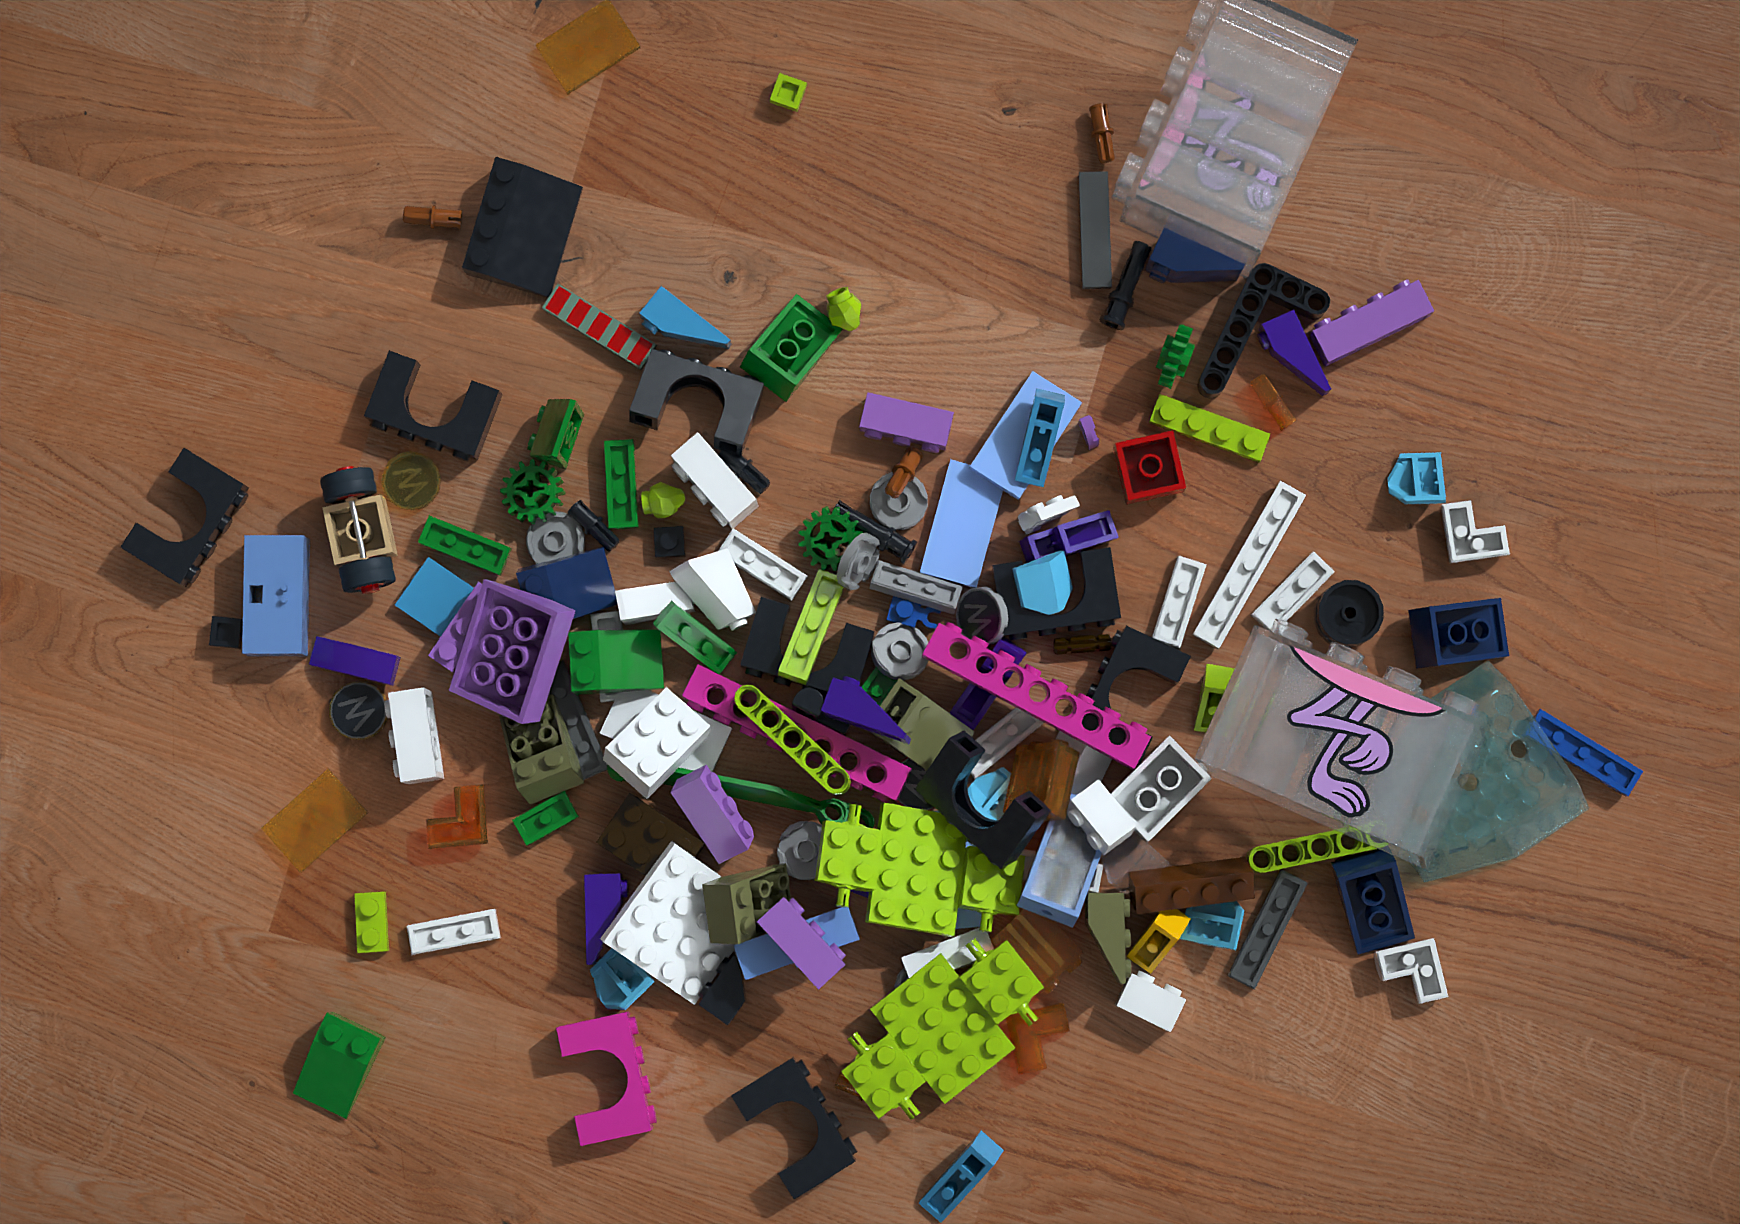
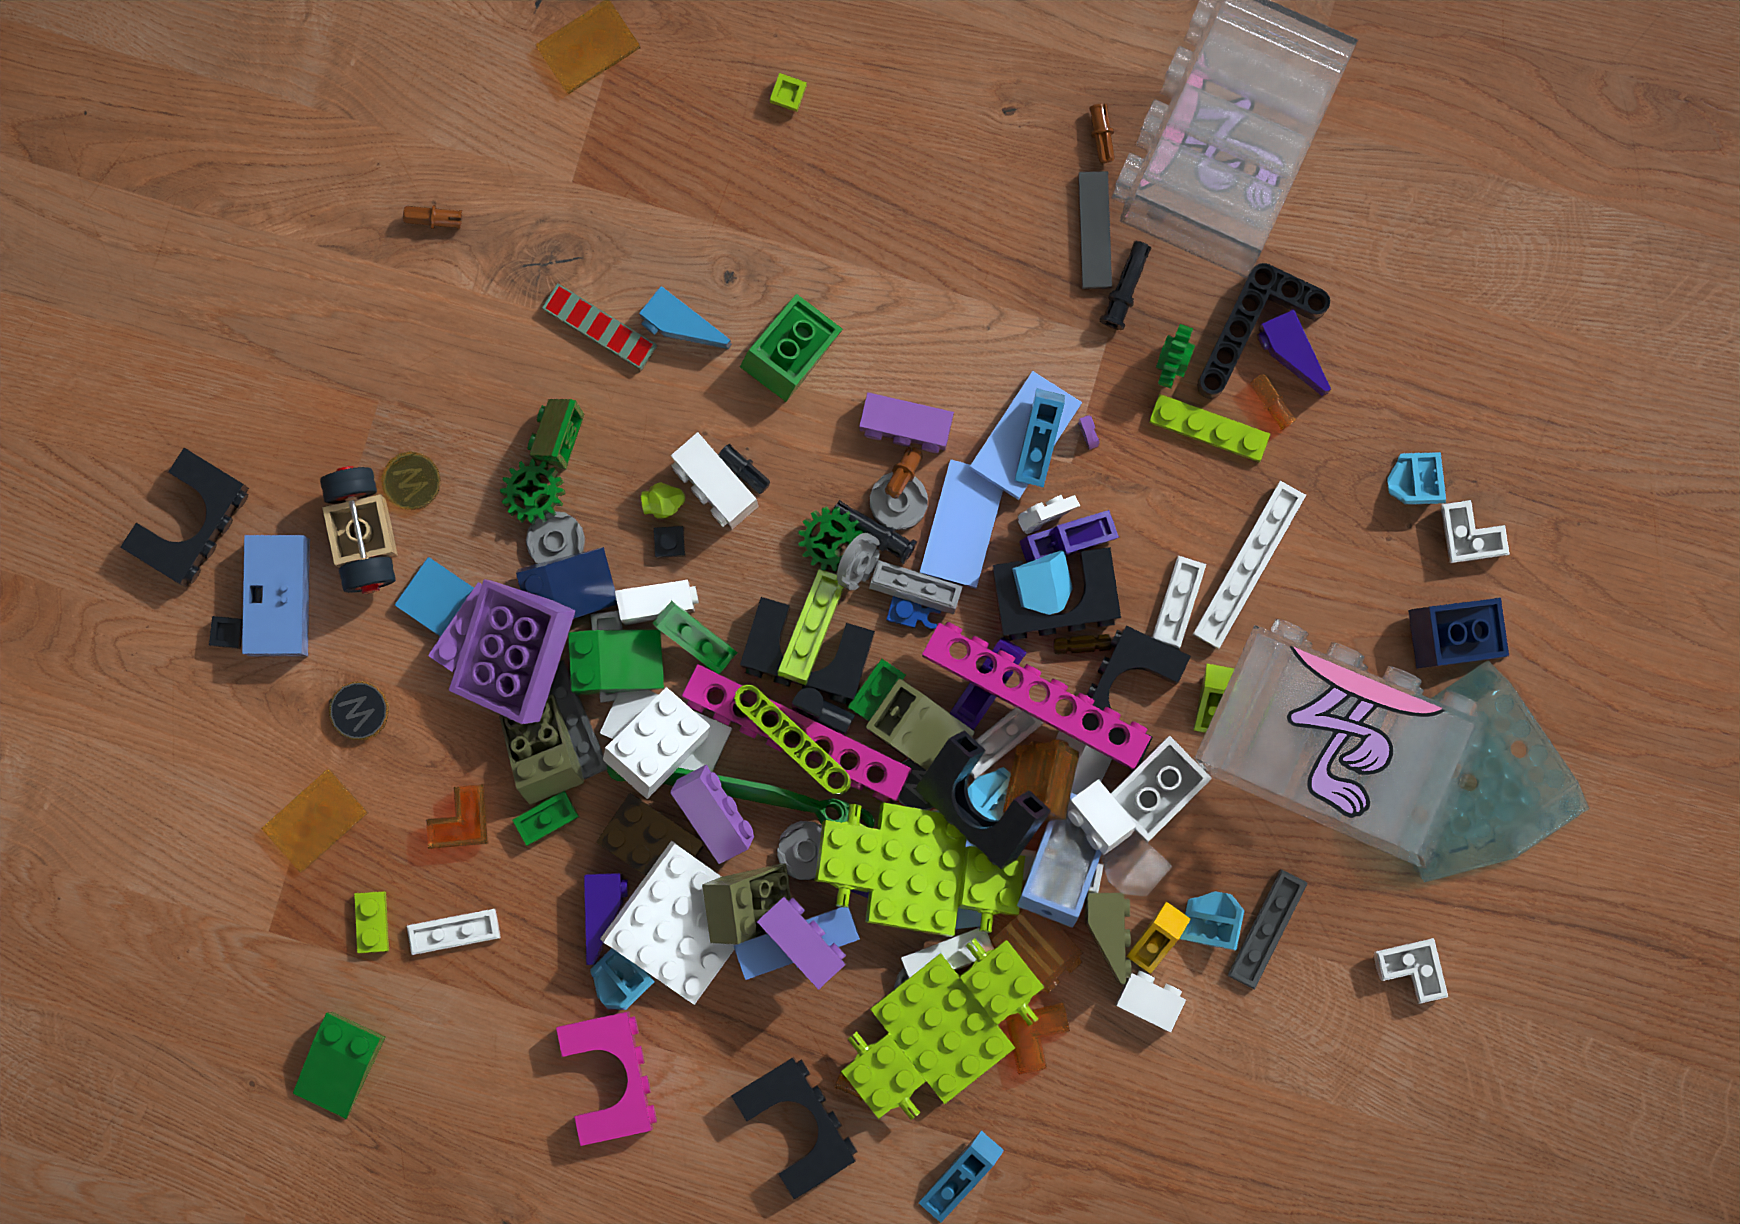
(355, 660): dark purple slope -> none
(414, 736): white brick -> none
(462, 435): black arch -> none
(464, 545): green plate -> none
(522, 228): black slope -> none
(593, 525): black axle -> none
(621, 484): green plate -> none
(667, 374): black arch -> none
(716, 589): white slope -> none
(727, 993): black slope -> none
(763, 565): white tile -> none
(843, 309): lime rock -> none
(852, 705): dark purple slope -> none
(899, 651): light grey tile -> none
(982, 614): tile -> none
(1149, 467): red brick -> none
(1184, 260): dark blue slope -> none
(1191, 885): reddish brown brick -> none
(1293, 591): white tile -> none
(1304, 852): lime beam -> none
(1341, 597): black wheel -> none
(1371, 322): medium lavender brick -> none
(1373, 900): dark blue slope -> none
(1589, 755): blue plate -> none

